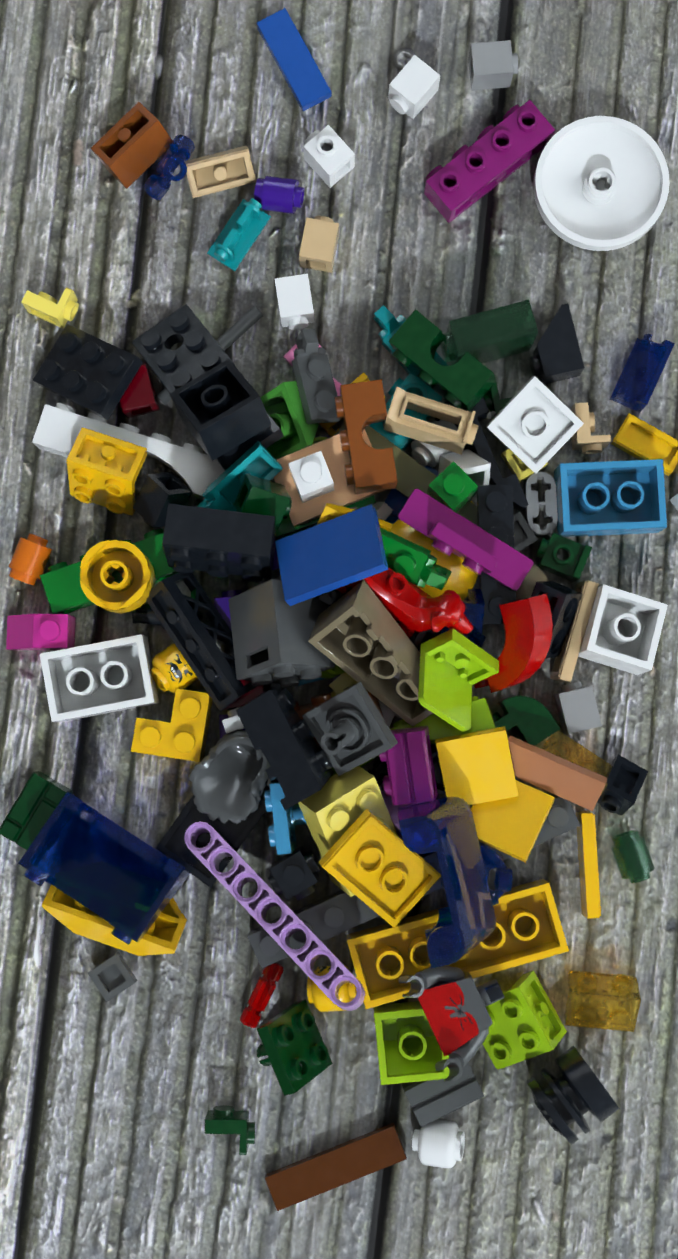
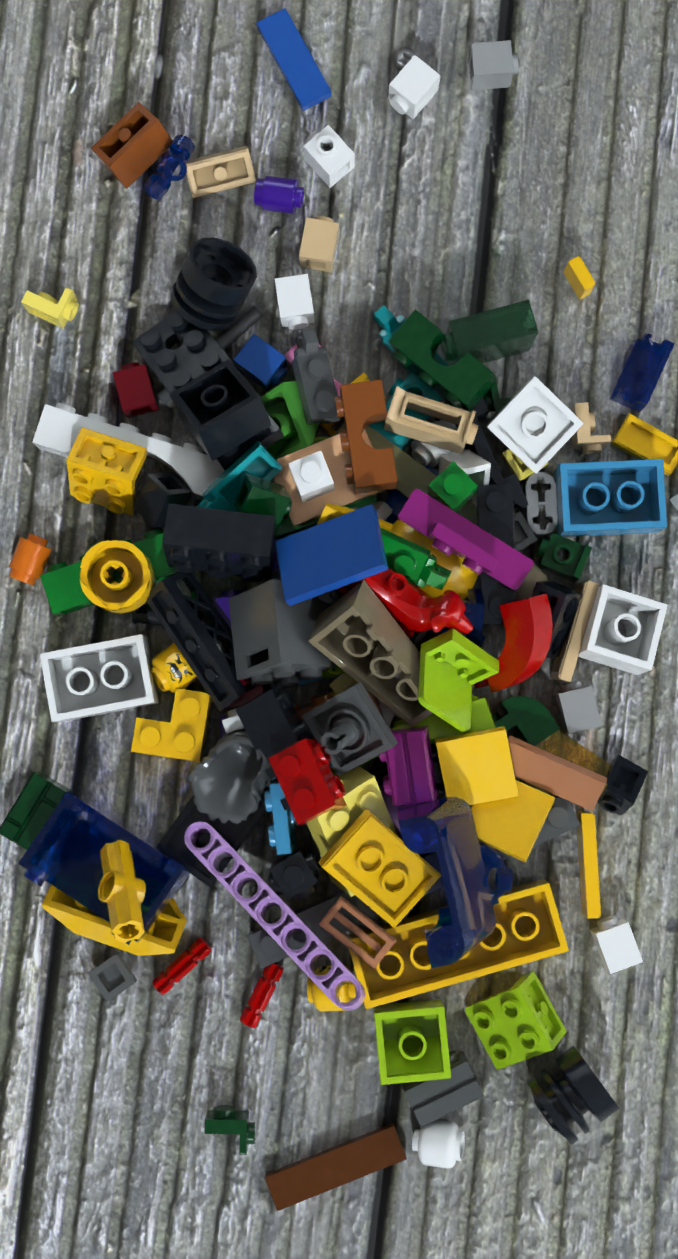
(40, 632): dark pink slope -> none
(88, 371): black plate -> none
(122, 891): none -> yellow piece
(181, 966): none -> red axle
(213, 284): none -> black wheel
(239, 234): teal hinge -> none
(261, 363): none -> blue brick
(293, 1047): dark green plate -> none
(308, 780): none -> red bracket
(334, 912): none -> nougat tile
(454, 1012): torso -> none
(488, 161): magenta brick -> none
(558, 351): black slope -> none
(579, 277): none -> yellow tile
(601, 183): white dish -> none
(602, 1001): clear yellow bracket -> none
(616, 944): none -> white brick
(632, 856): clear green brick -> none

